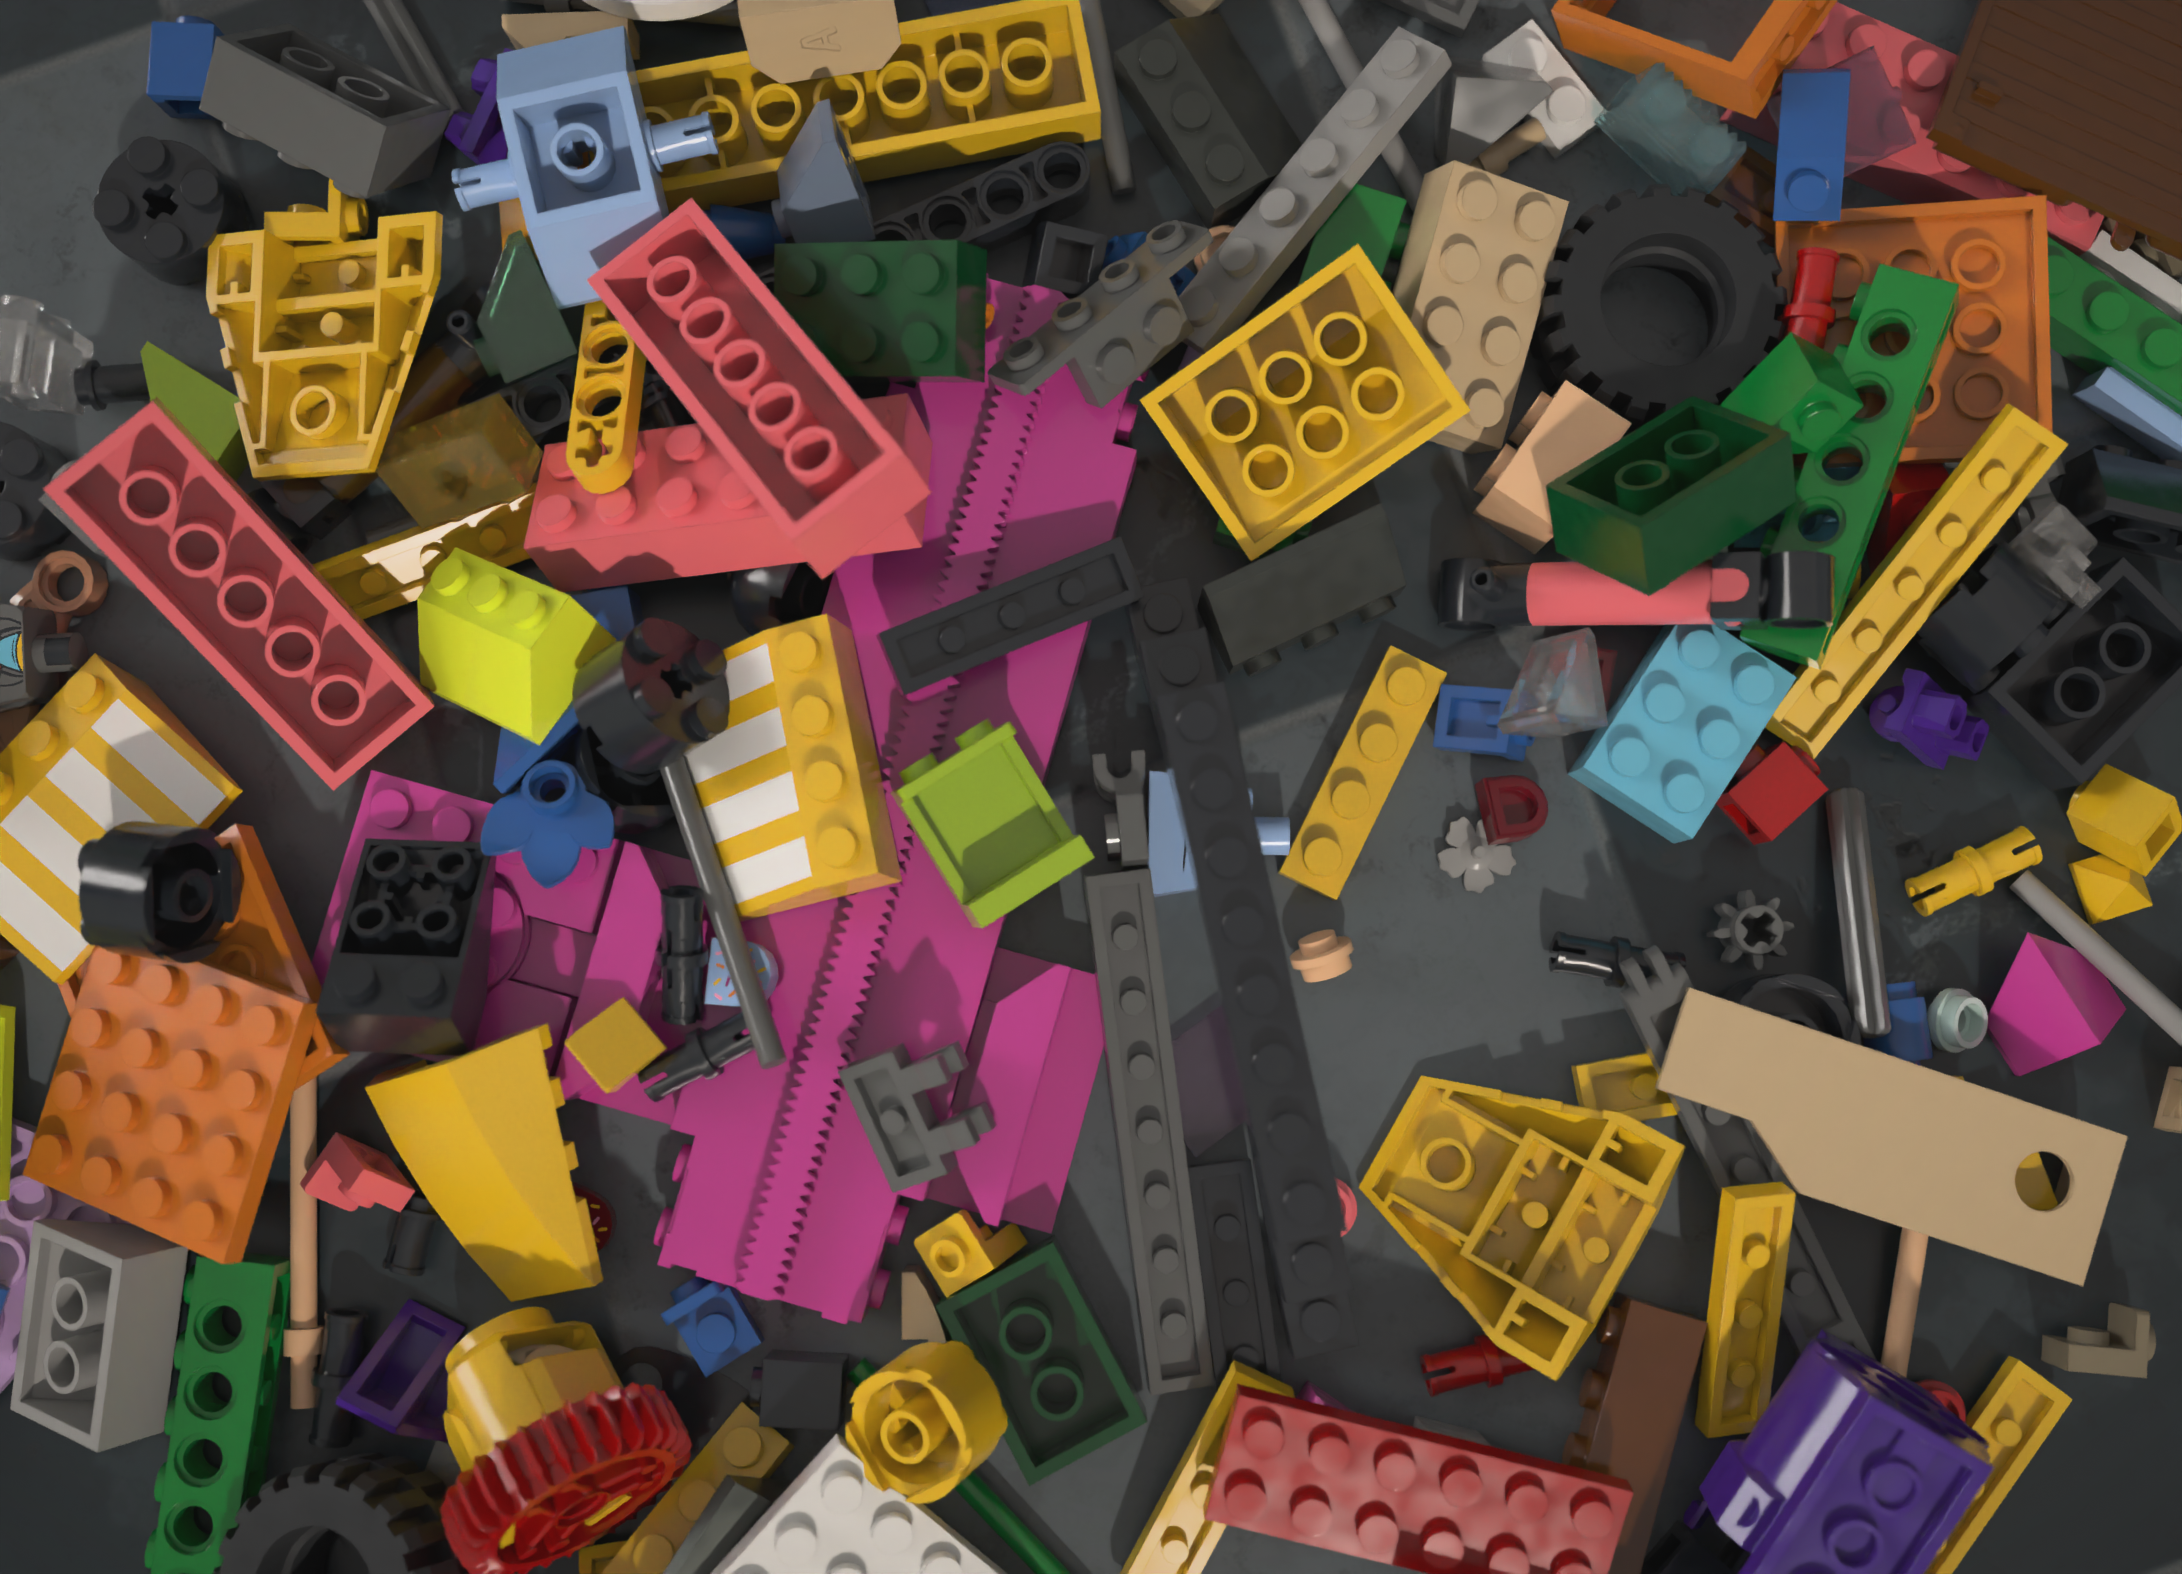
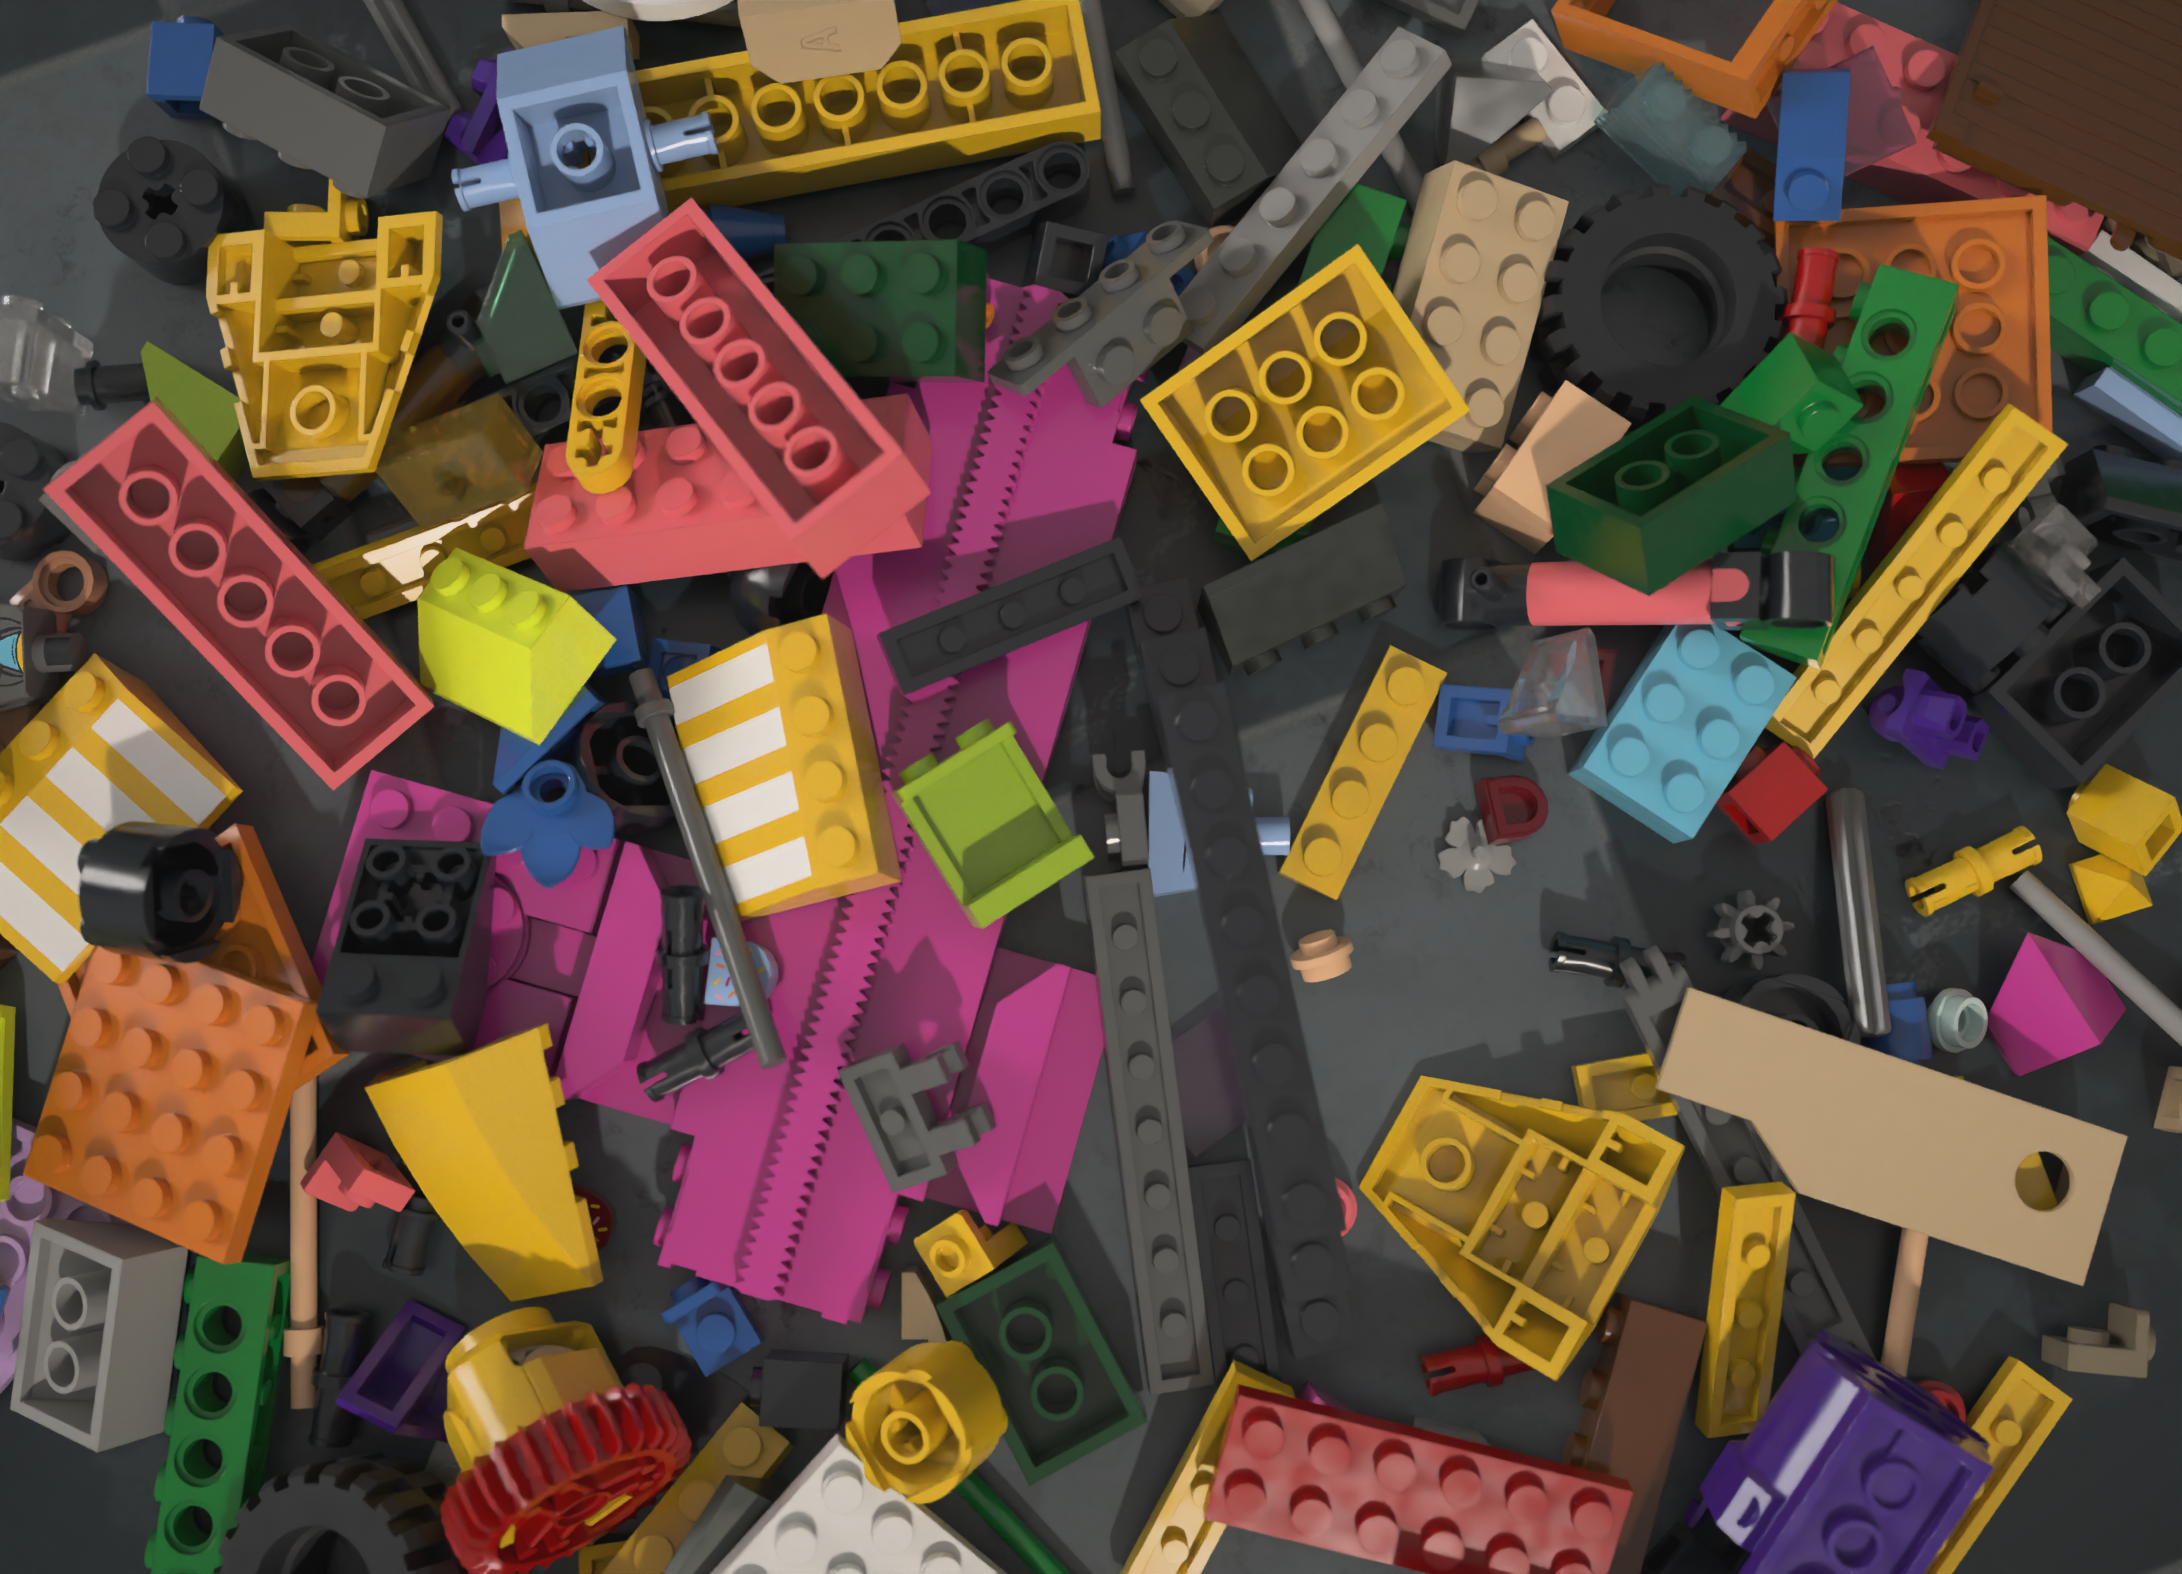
(615, 1045): yellow slope -> none
(653, 695): black brick -> none
(821, 186): sand blue slope -> none

